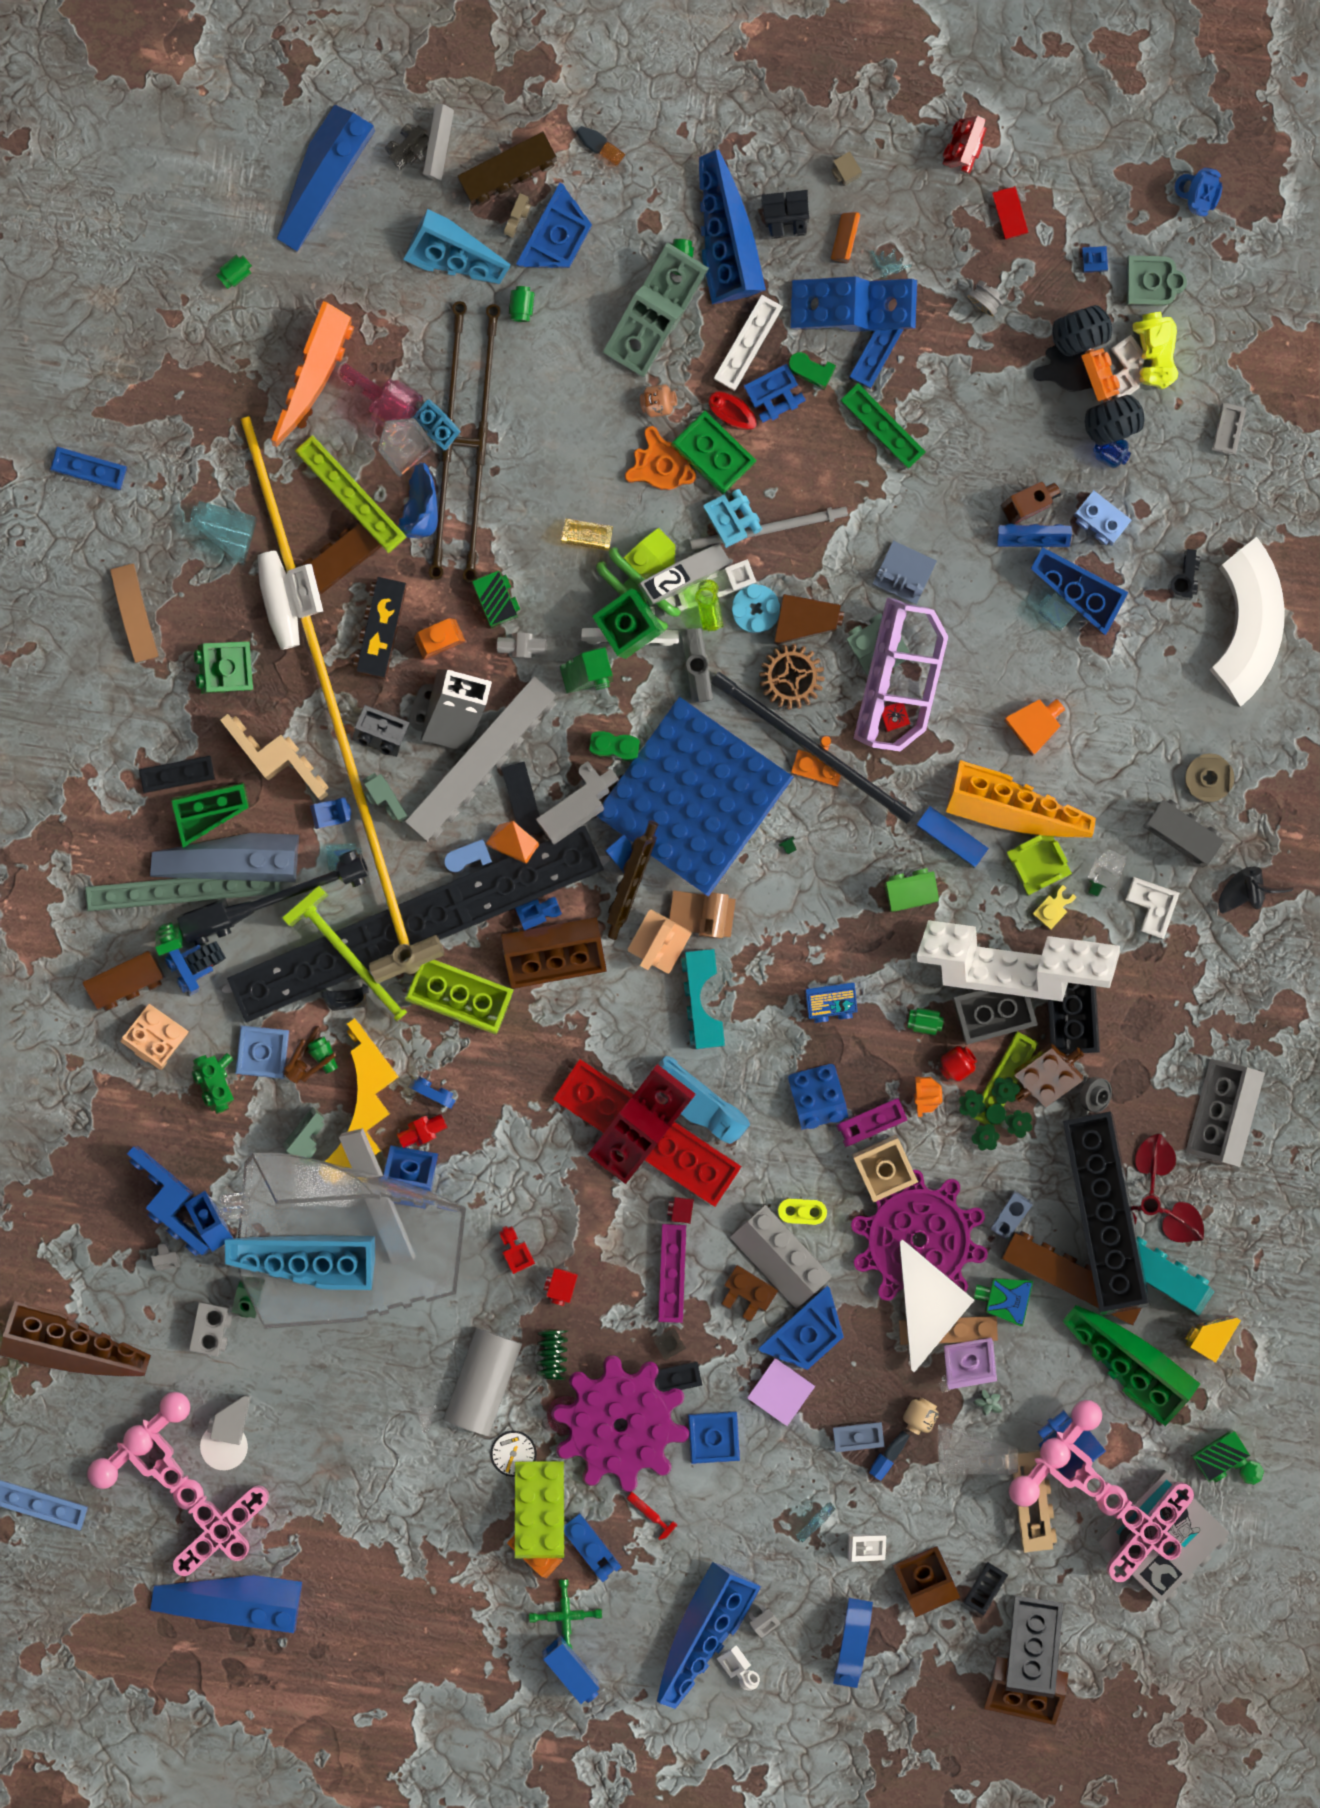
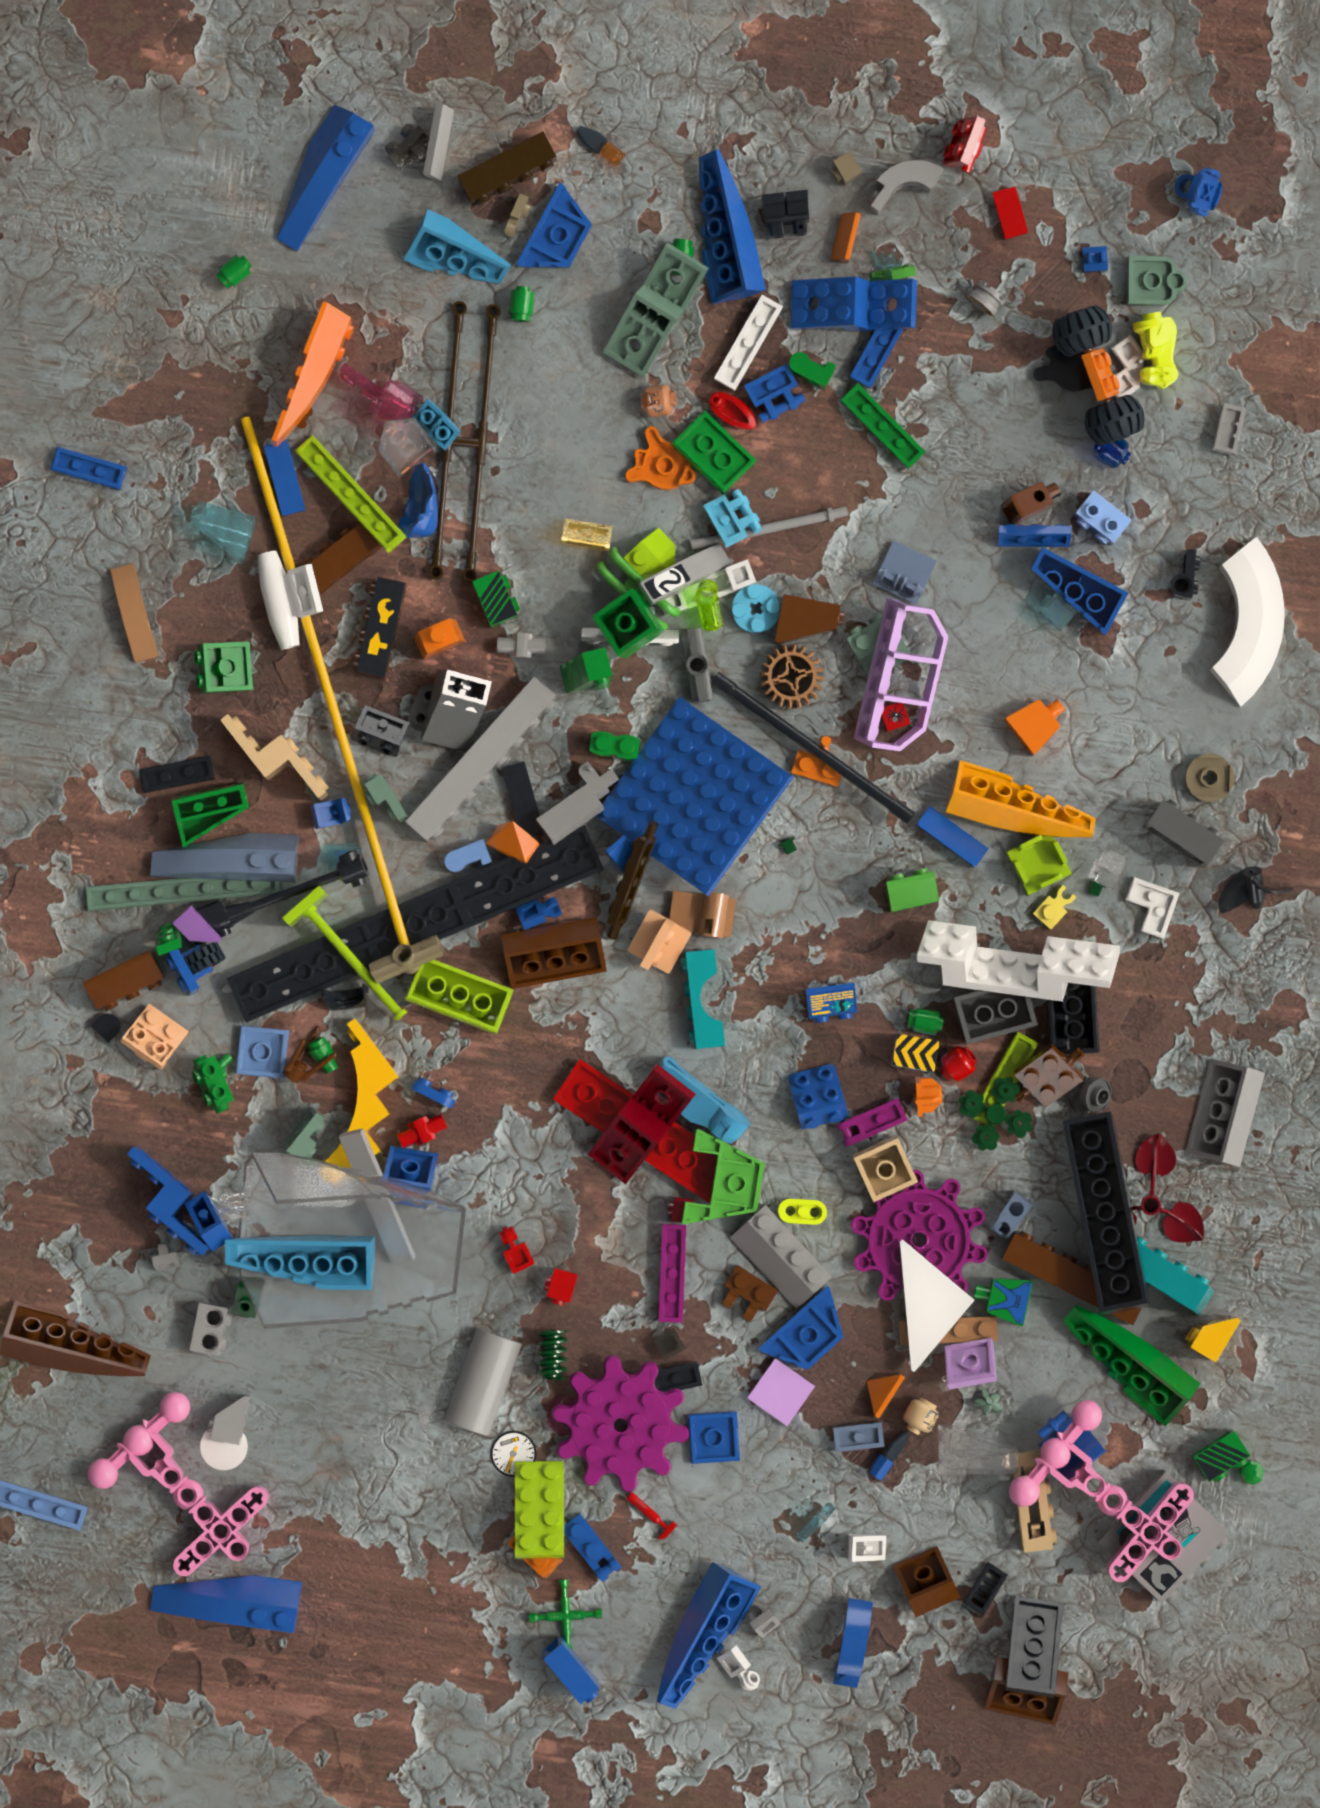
(107, 1026): none -> black tile
(195, 927): none -> medium lavender tile
(285, 479): none -> blue tile
(734, 1185): none -> bright green wing
(882, 1390): none -> orange slope
(893, 273): none -> bright green tile
(907, 173): none -> light grey arch
(915, 1053): none -> piece

